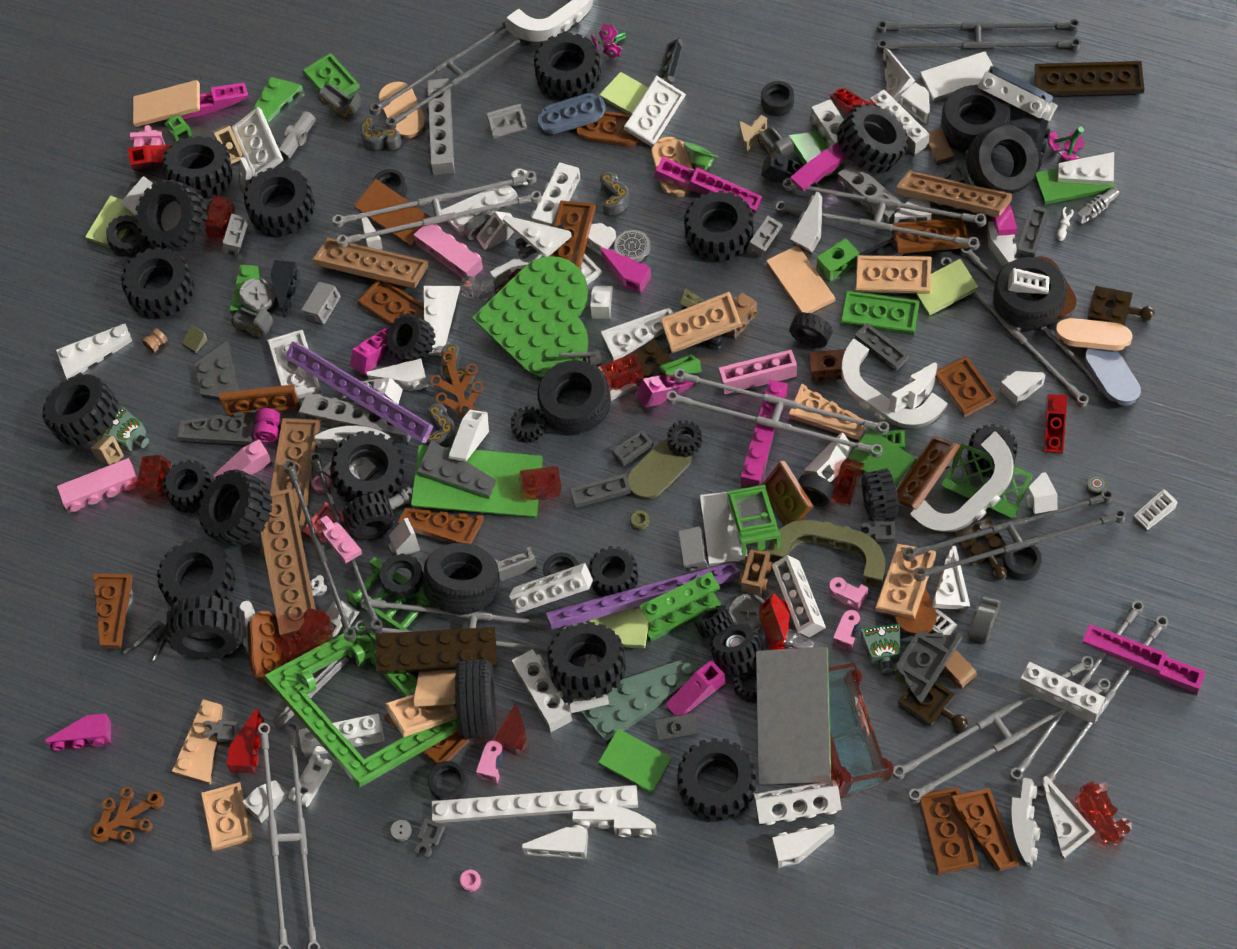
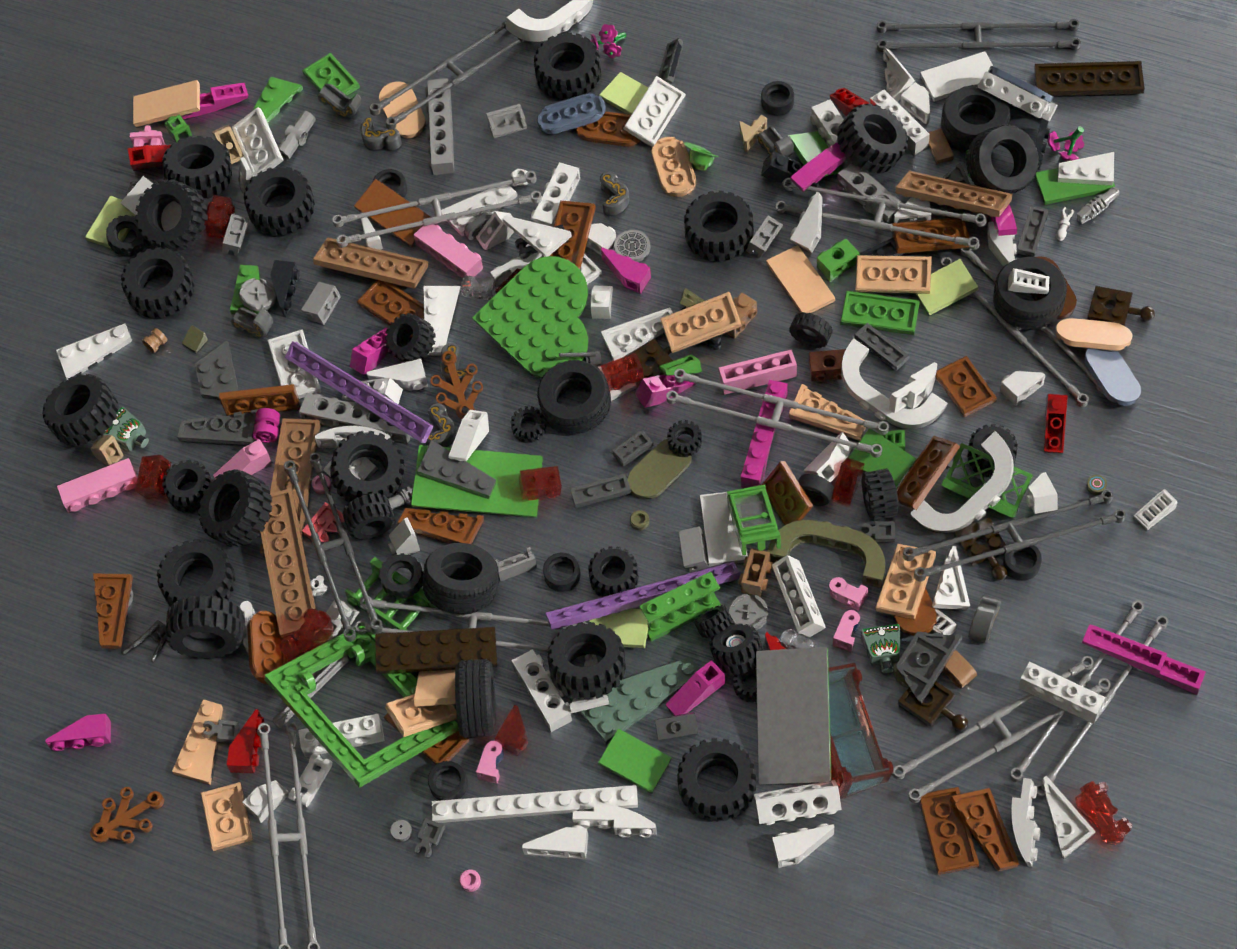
(339, 540): bright pink hinge -> none
(551, 588): white brick -> none
(702, 181): dark pink slope -> none
(774, 619): red slope -> none

